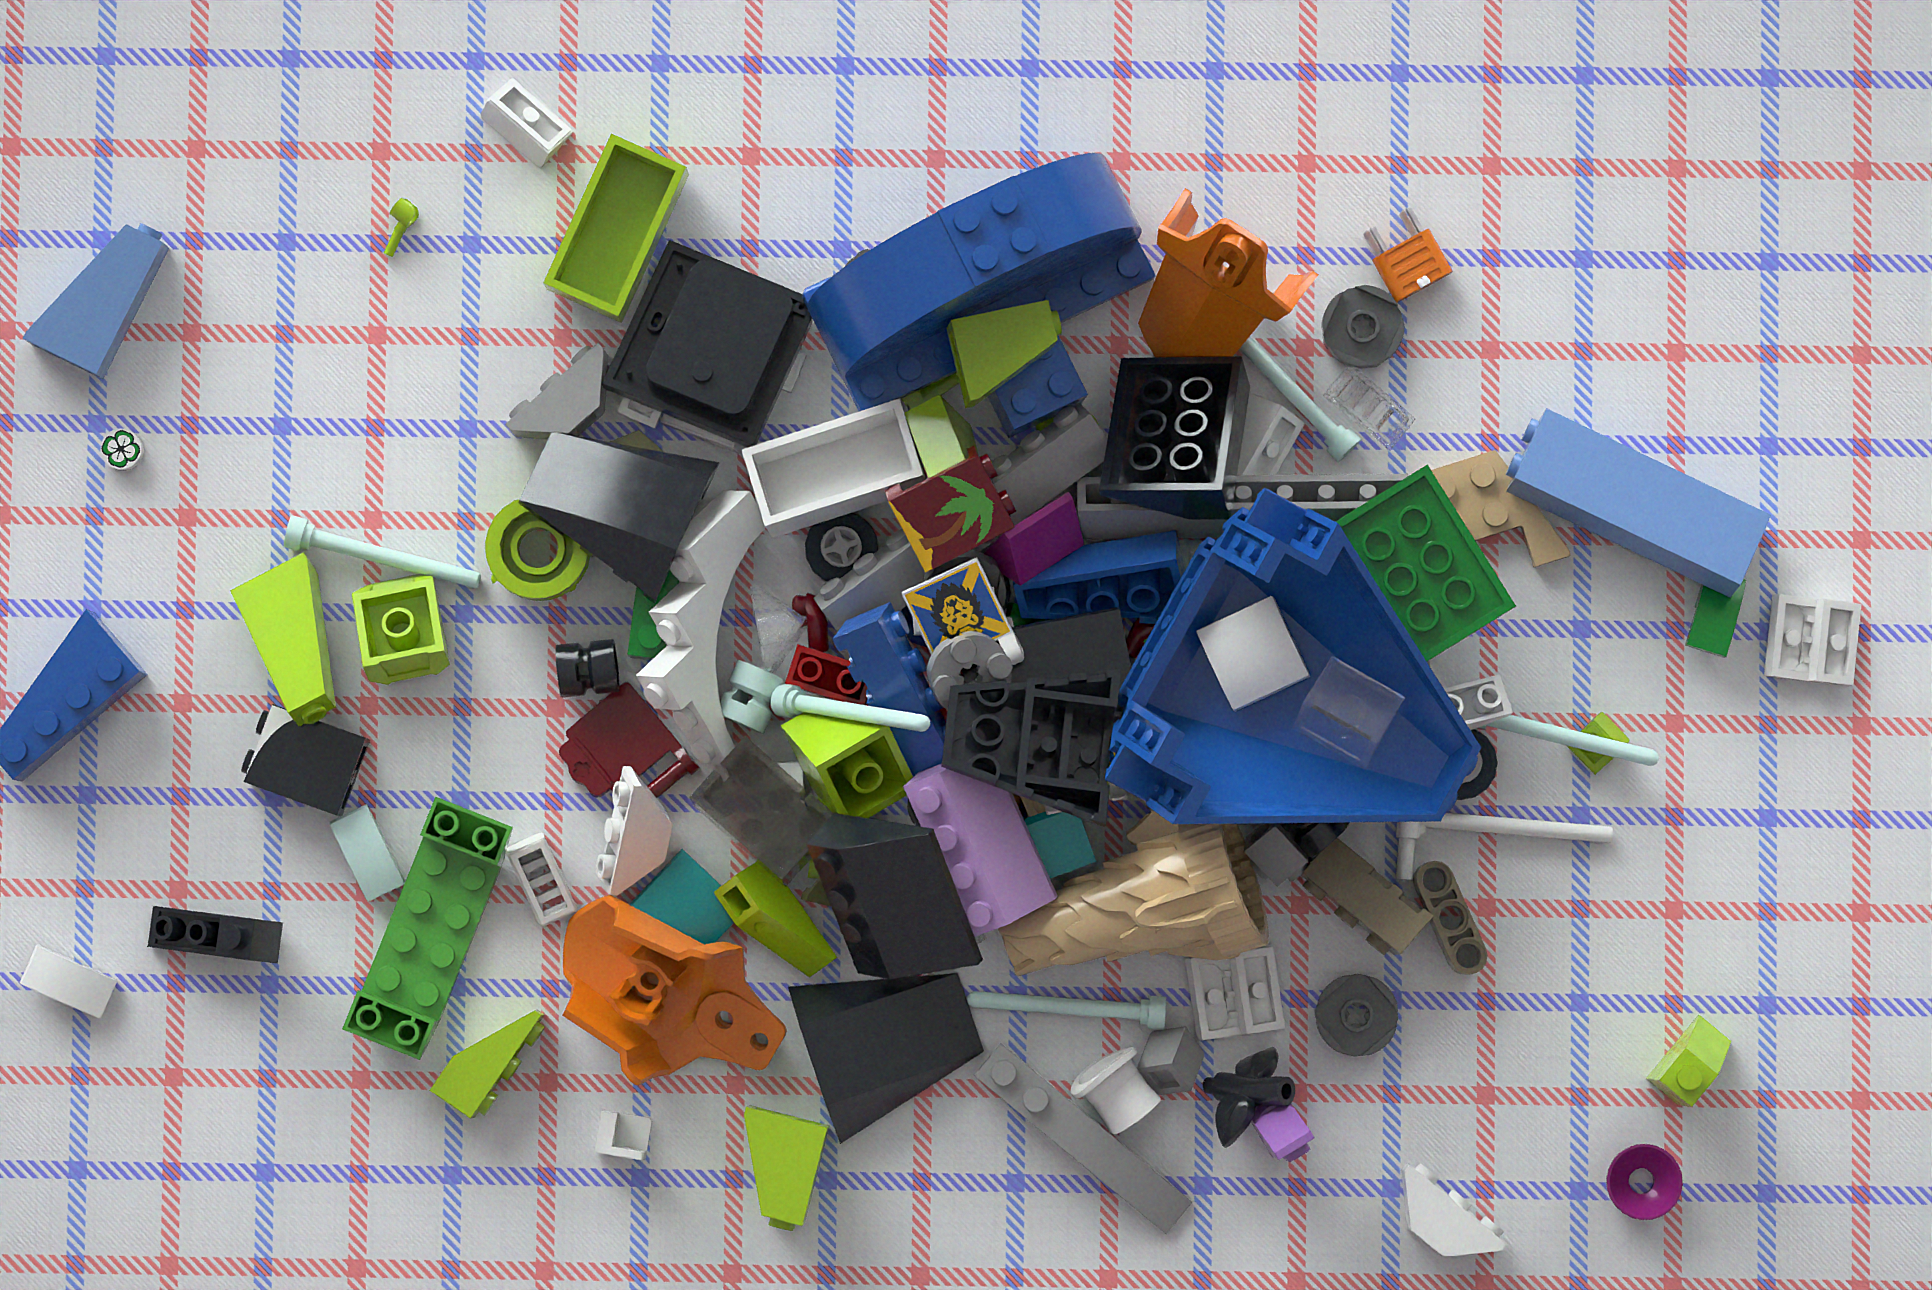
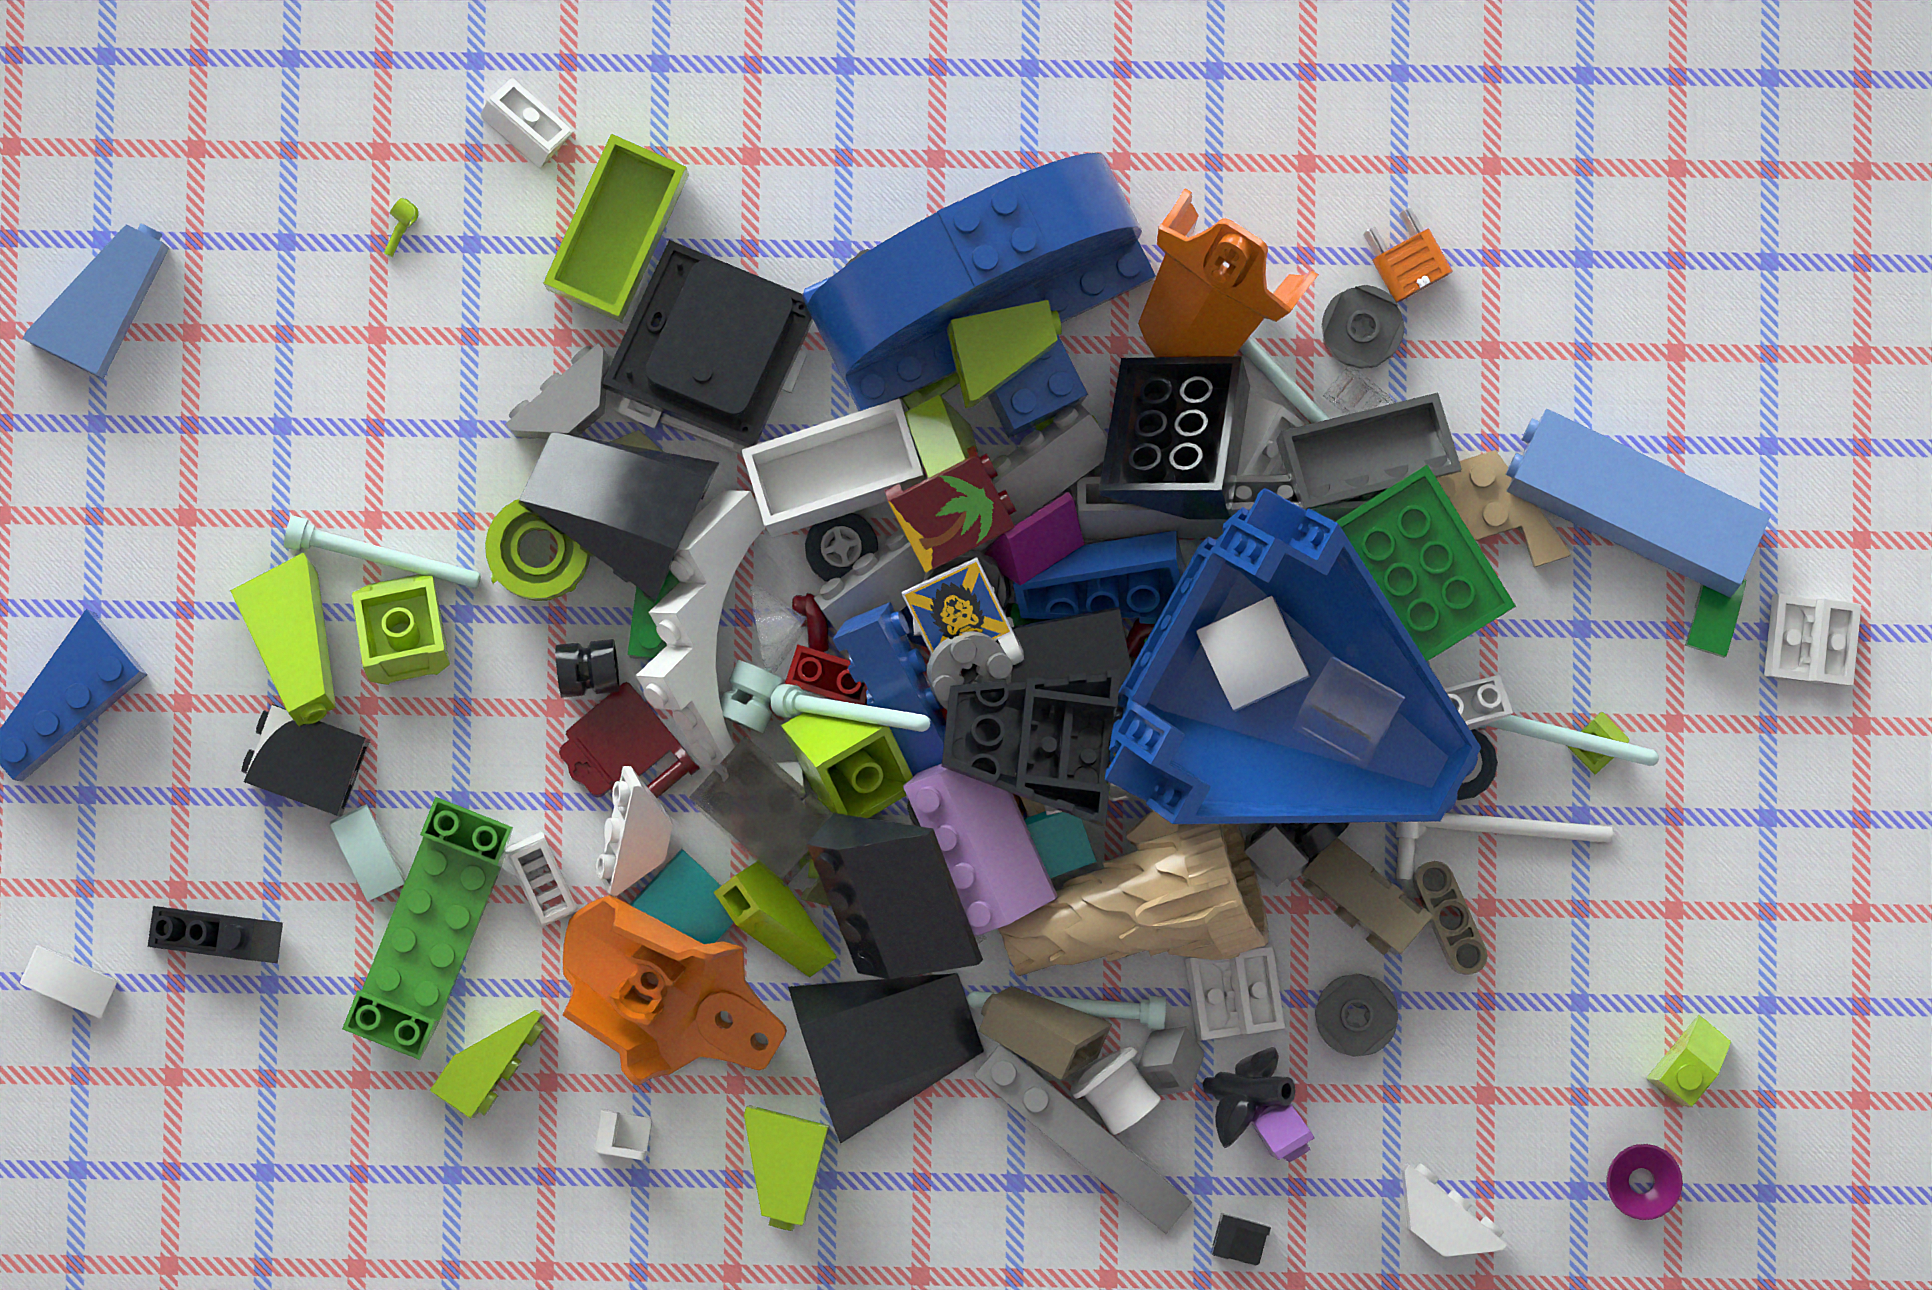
(122, 449): tile -> none
(1043, 1031): none -> dark tan slope
(1239, 1239): none -> black panel
(1367, 451): none -> dark grey slope

